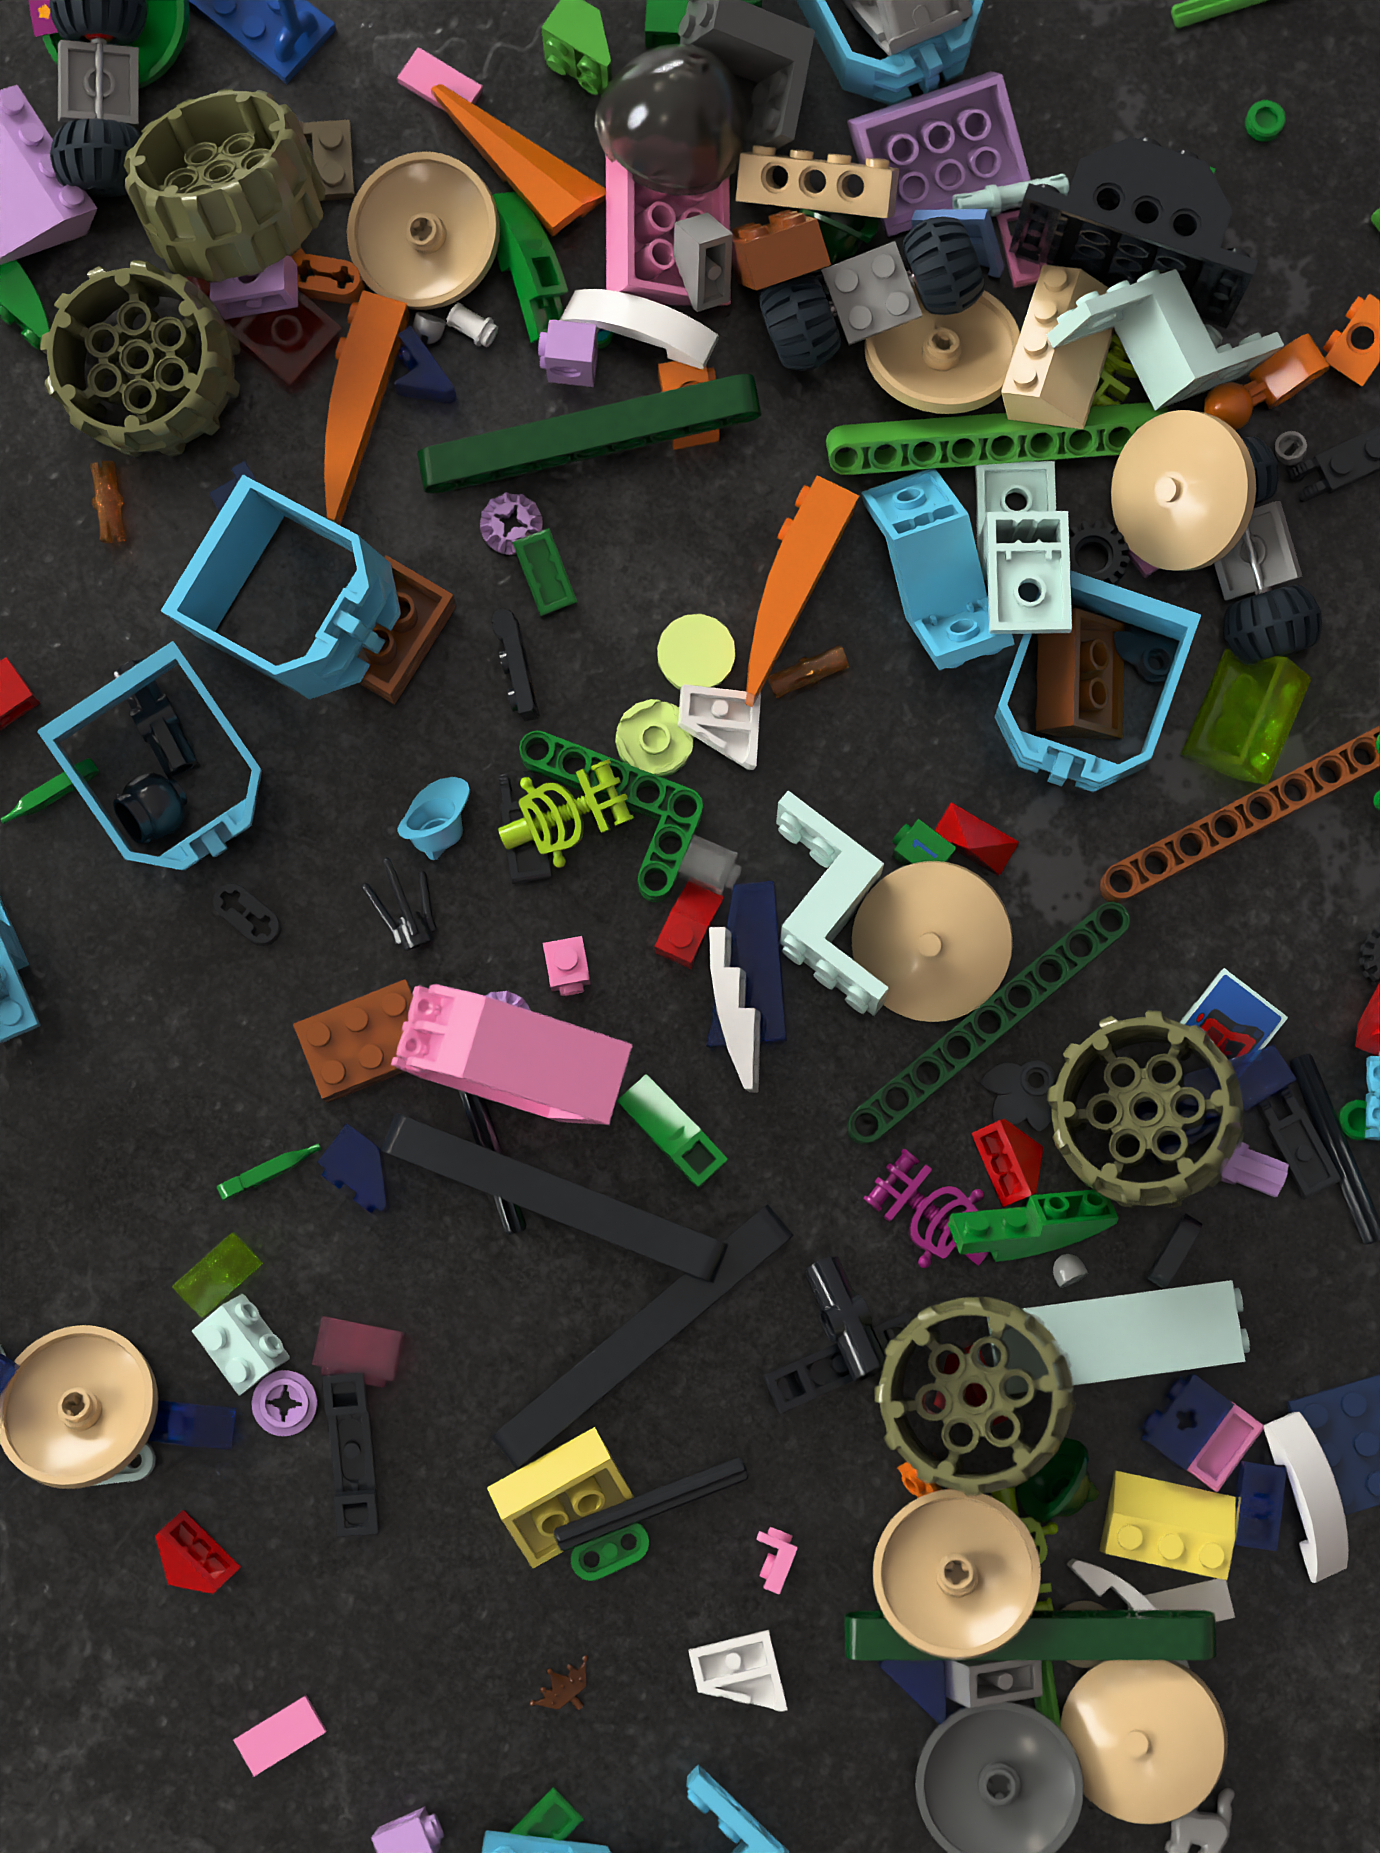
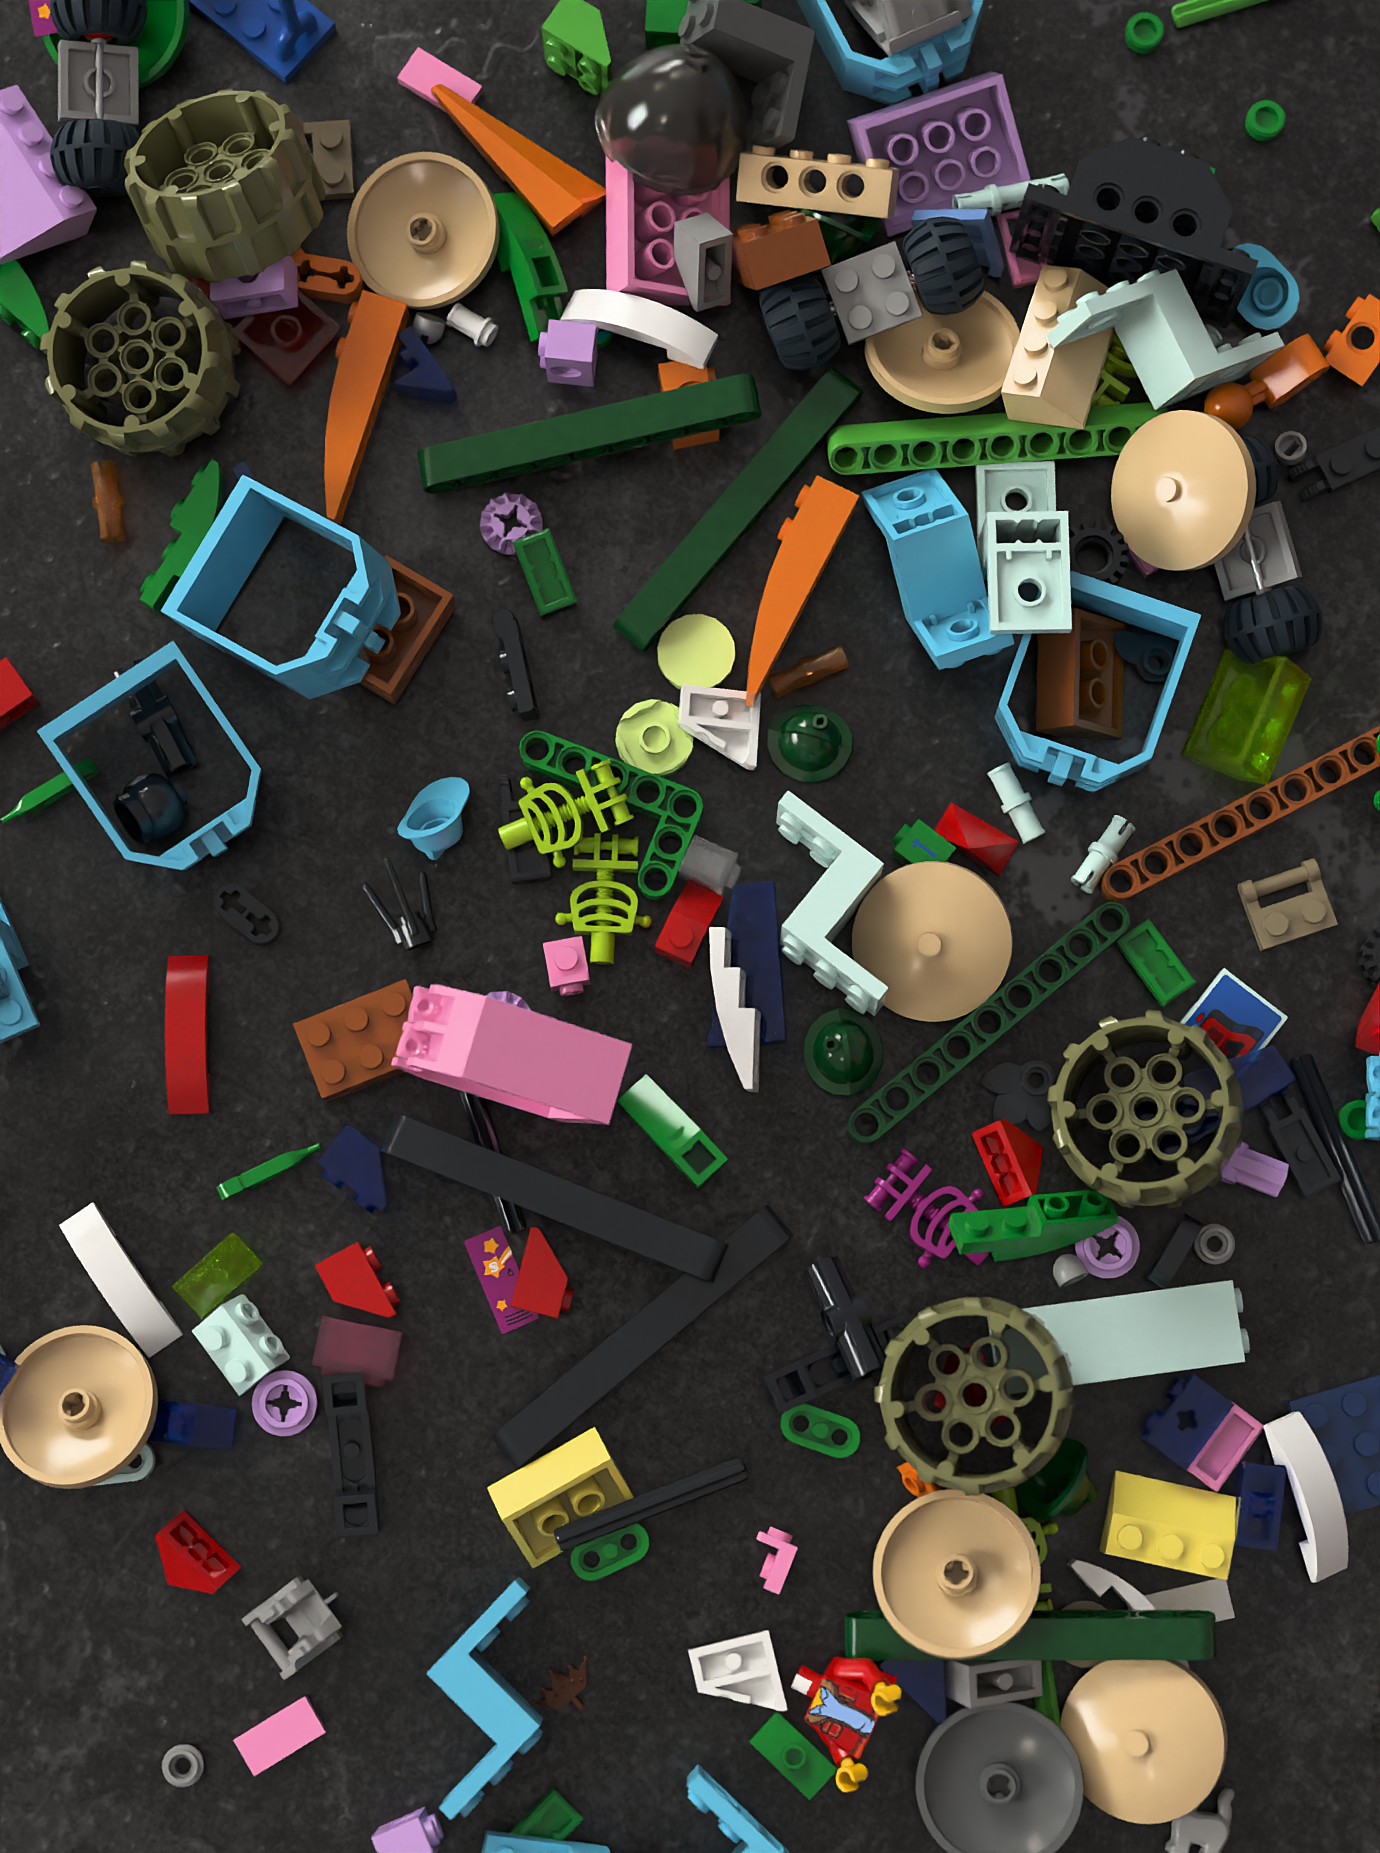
(120, 1280): none -> white slope
(170, 1769): none -> light grey plate
(187, 1034): none -> red slope
(191, 521): none -> green slope
(308, 1618): none -> light grey piece
(354, 1281): none -> red slope
(487, 1701): none -> medium azure bracket
(498, 1277): none -> magenta sticker
(541, 1280): none -> red slope
(603, 933): none -> lime torso
(738, 509): none -> dark green beam
(793, 1755): none -> green plate
(809, 742): none -> dark green helmet
(819, 1431): none -> green plate
(843, 1052): none -> dark green helmet
(847, 1710): none -> torso
(1016, 802): none -> light aqua pin
(1103, 854): none -> light aqua pin
(1110, 1265): none -> lavender gear
(1144, 33): none -> green tile
(1155, 962): none -> green plate
(1226, 1240): none -> light grey plate
(1272, 292): none -> medium azure piece
(1292, 917): none -> dark tan plate

